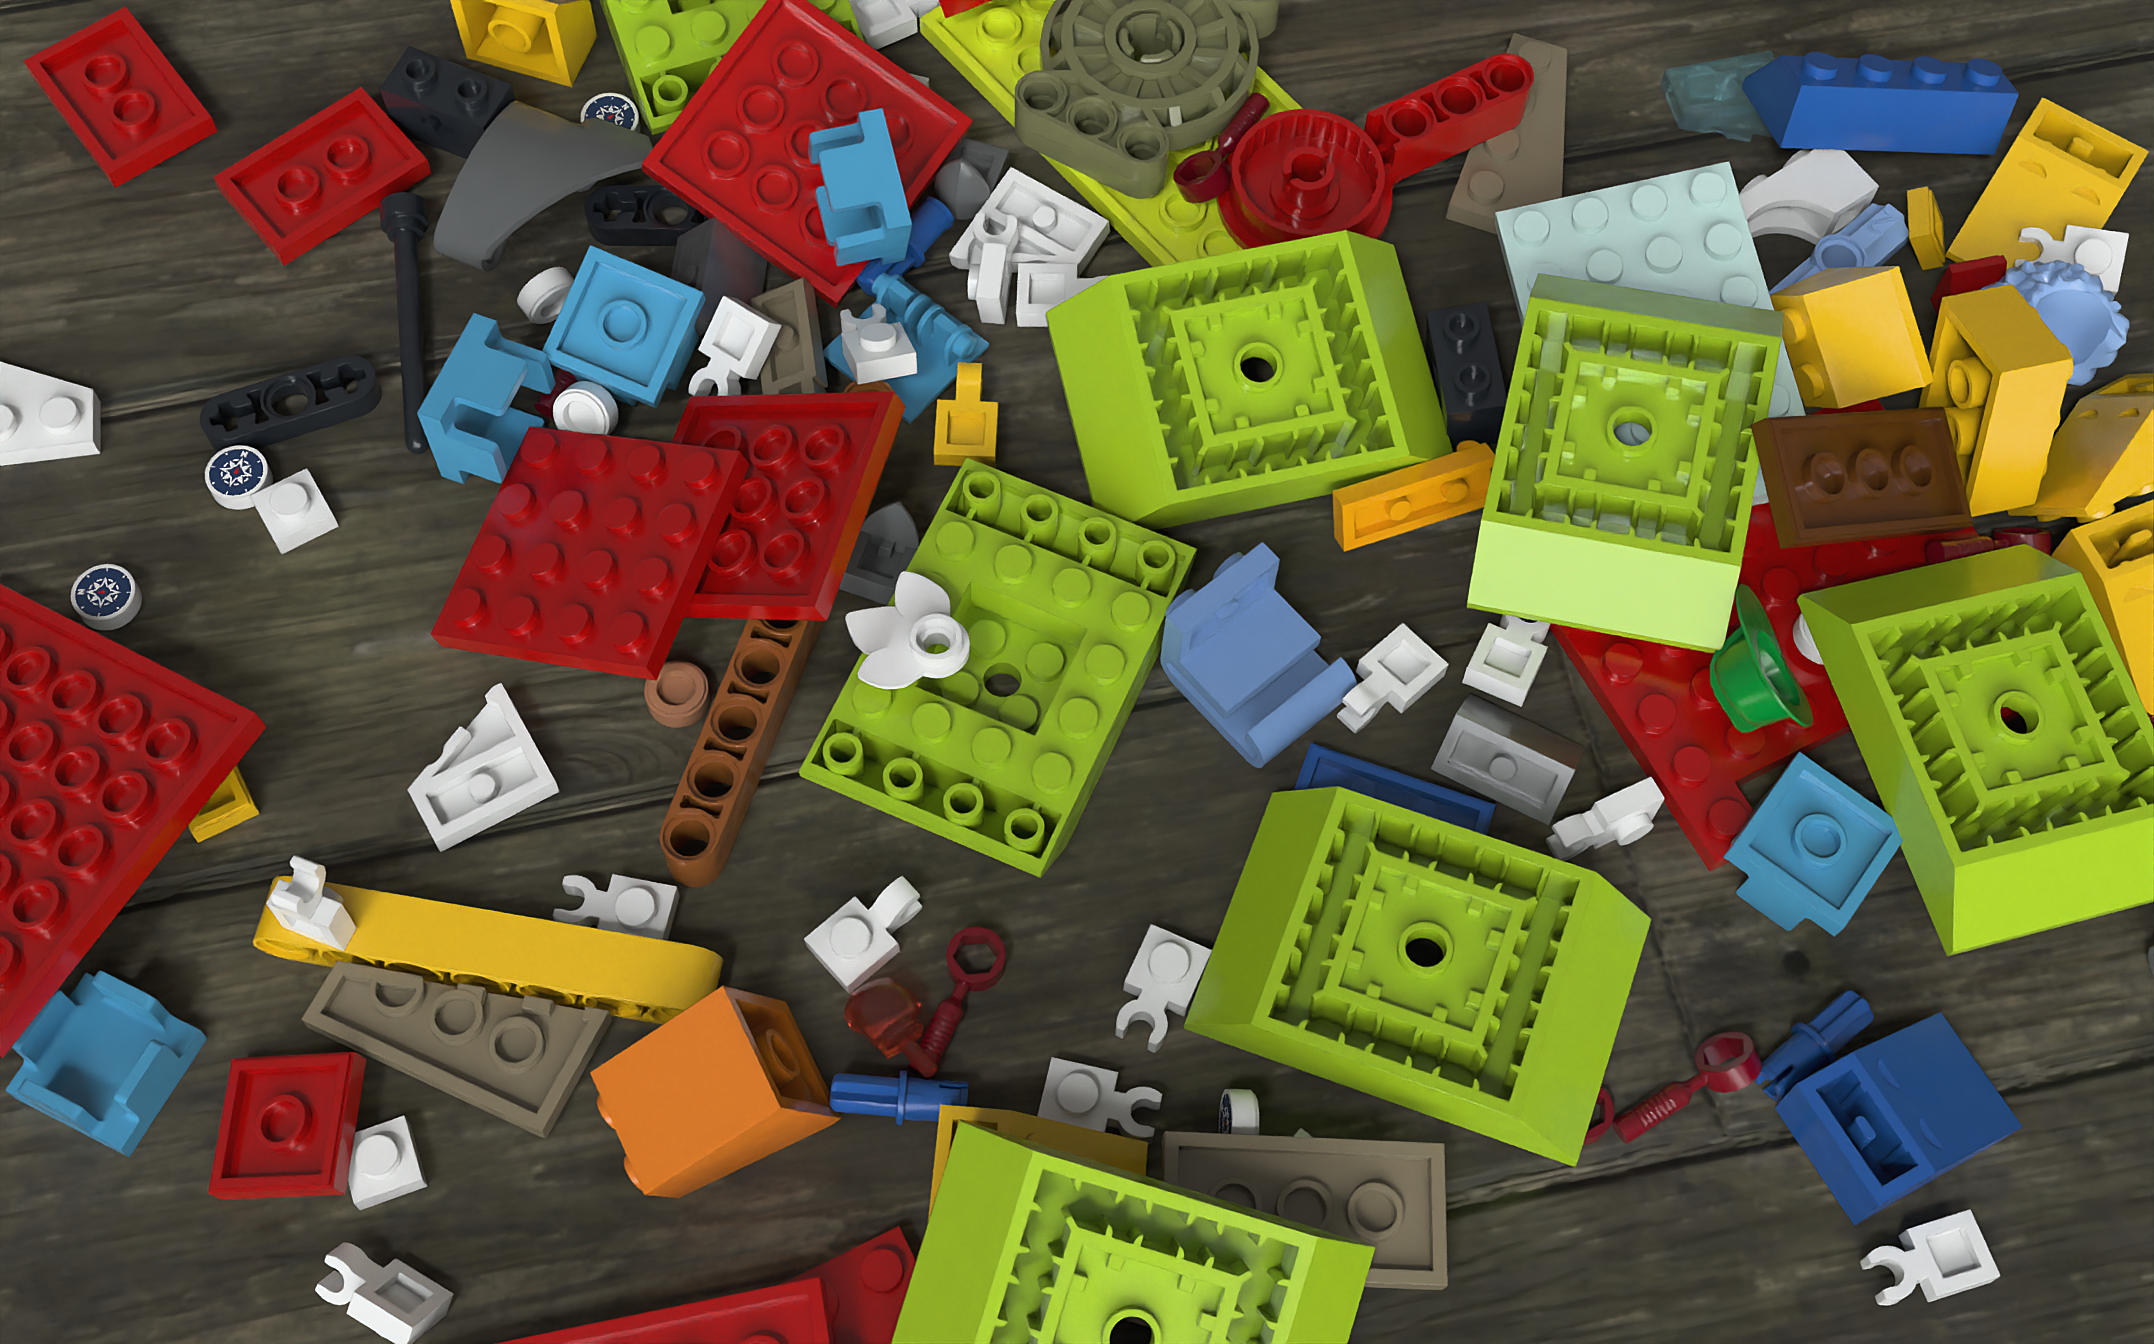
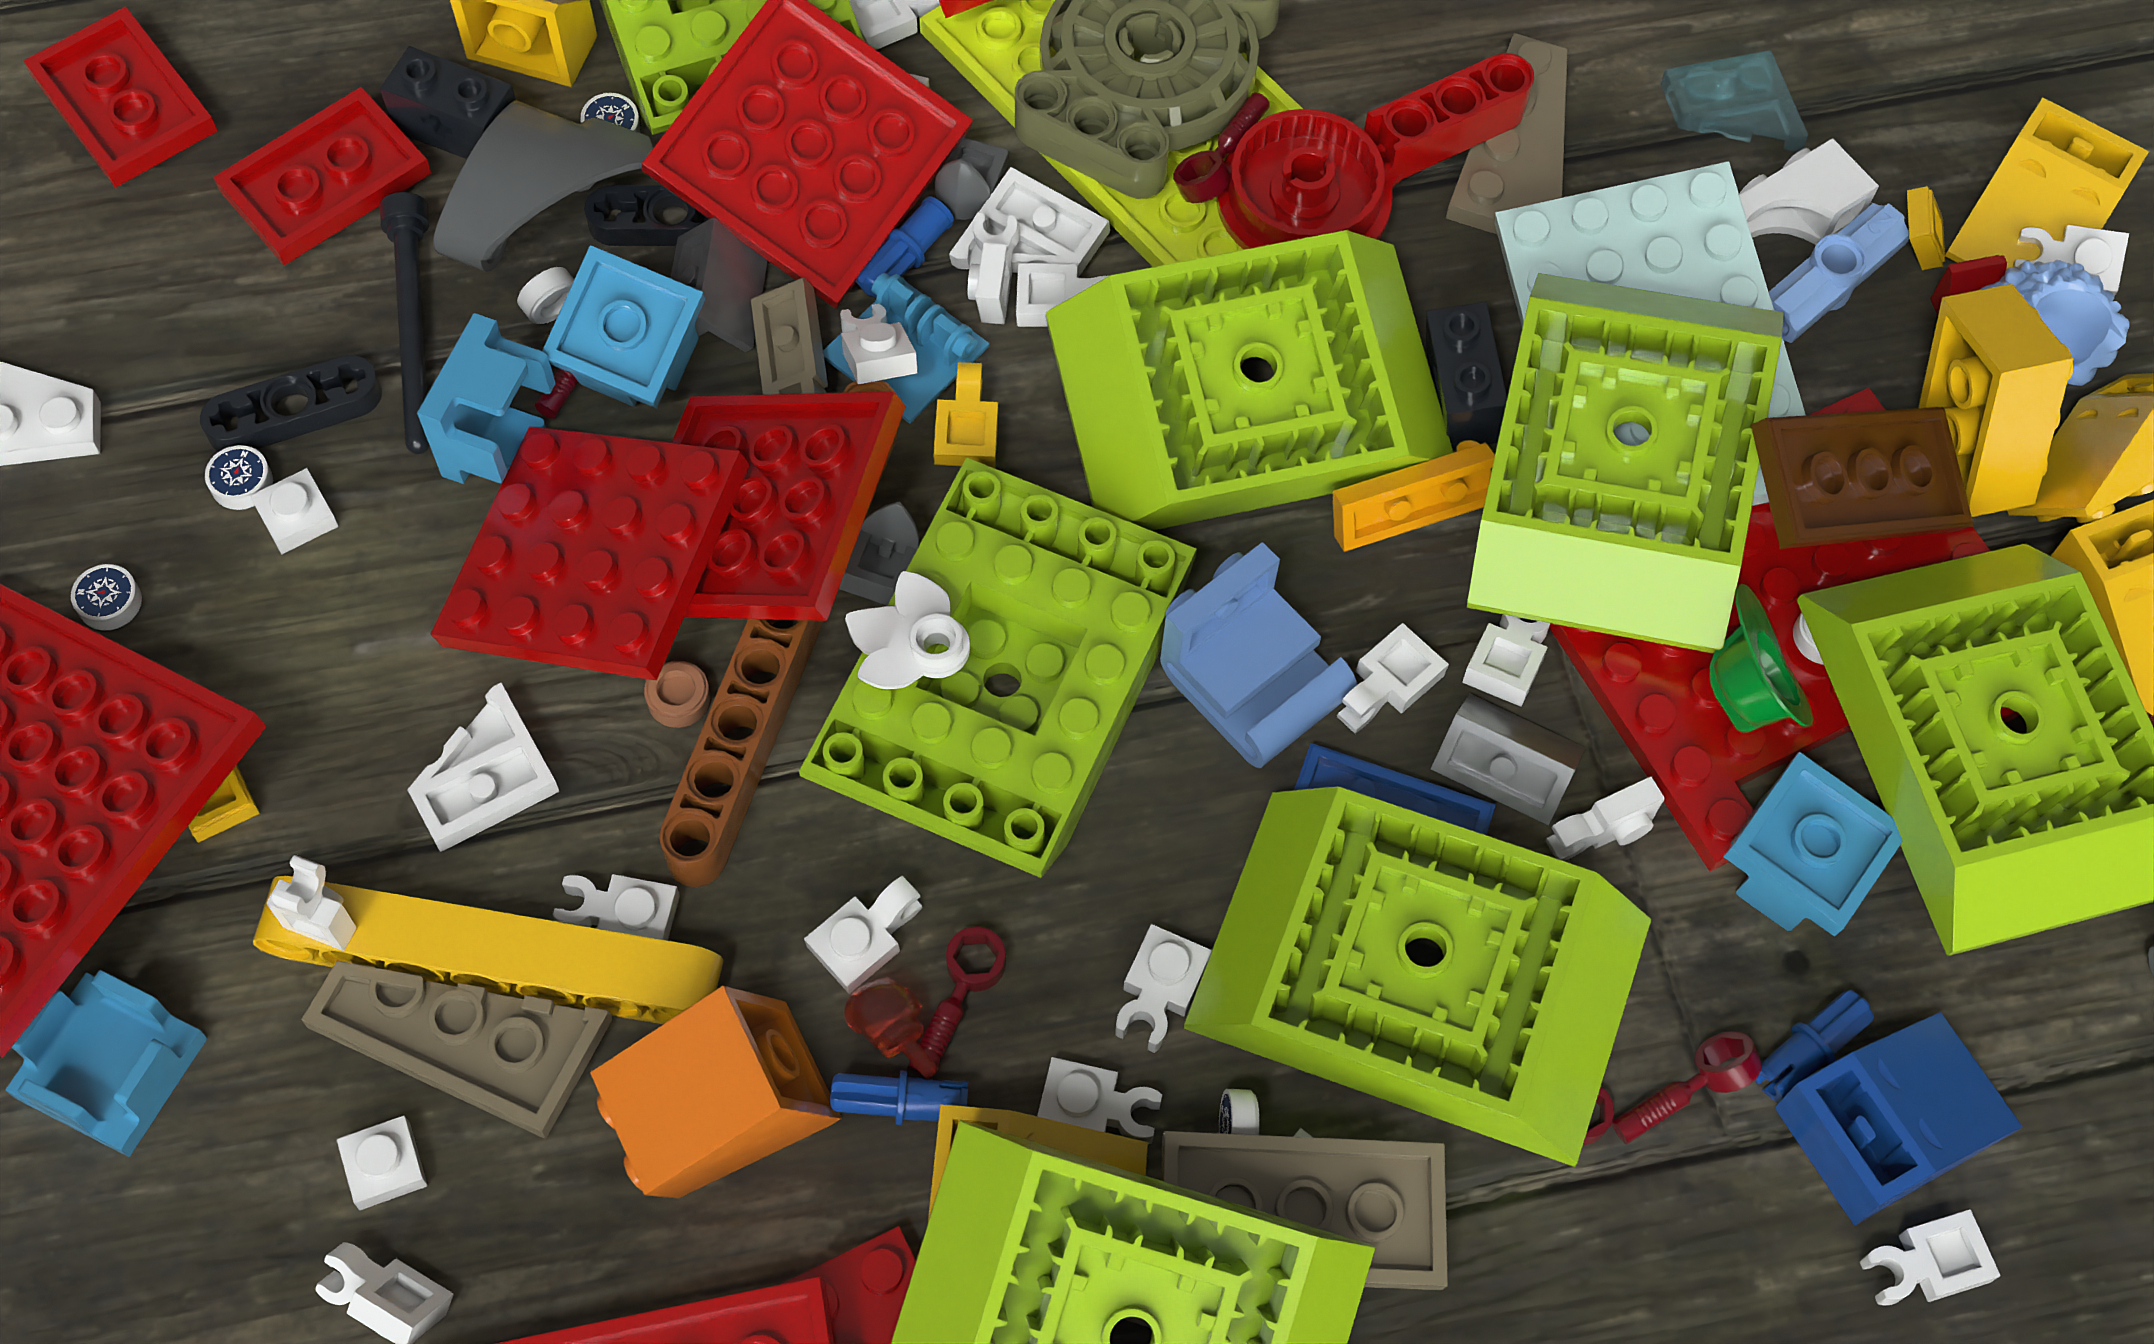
(288, 1126): red tile -> none
(586, 409): white tile -> none
(738, 347): white plate -> none
(861, 191): dark azure panel -> none
(1852, 336): yellow slope -> none
(1883, 103): blue slope -> none
(2002, 538): dark red piece -> none

